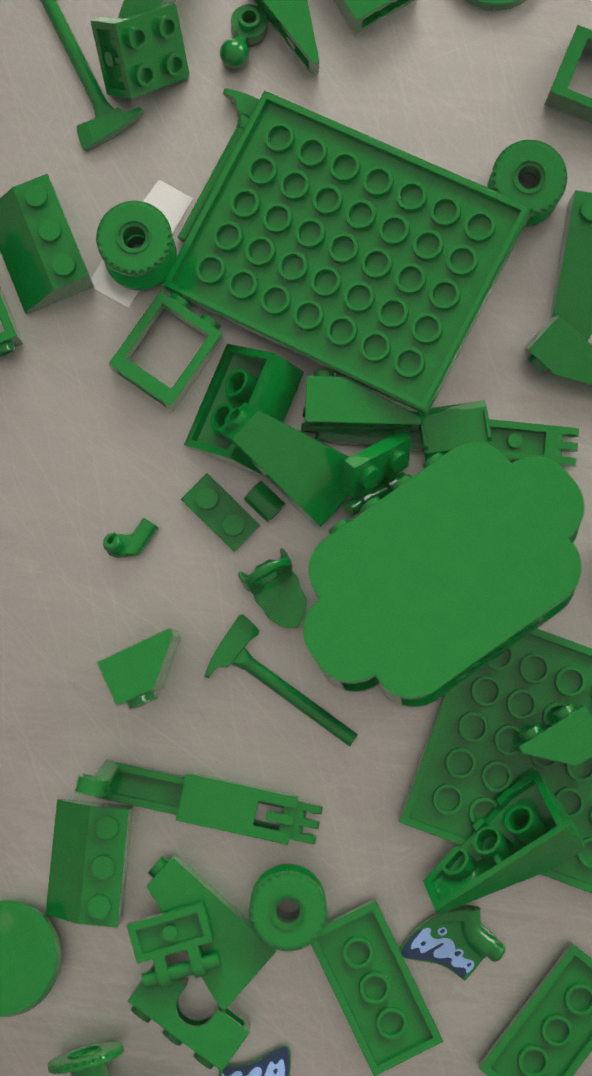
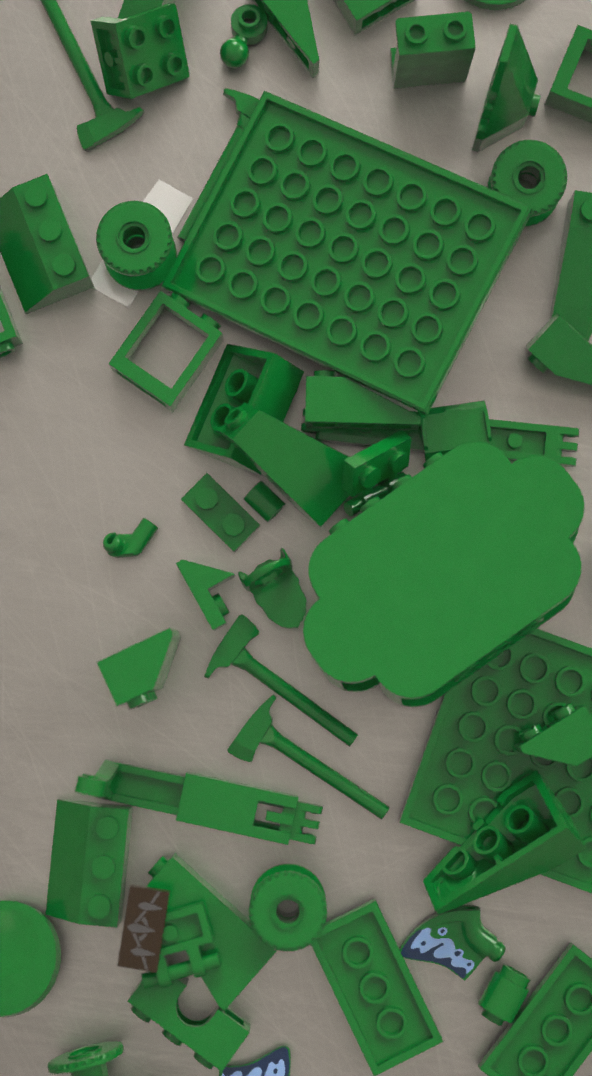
(143, 928): none -> dark brown tile
(202, 580): none -> green slope
(260, 730): none -> green piece
(432, 49): none -> green panel
(504, 995): none -> green brick
(510, 93): none -> green wedge

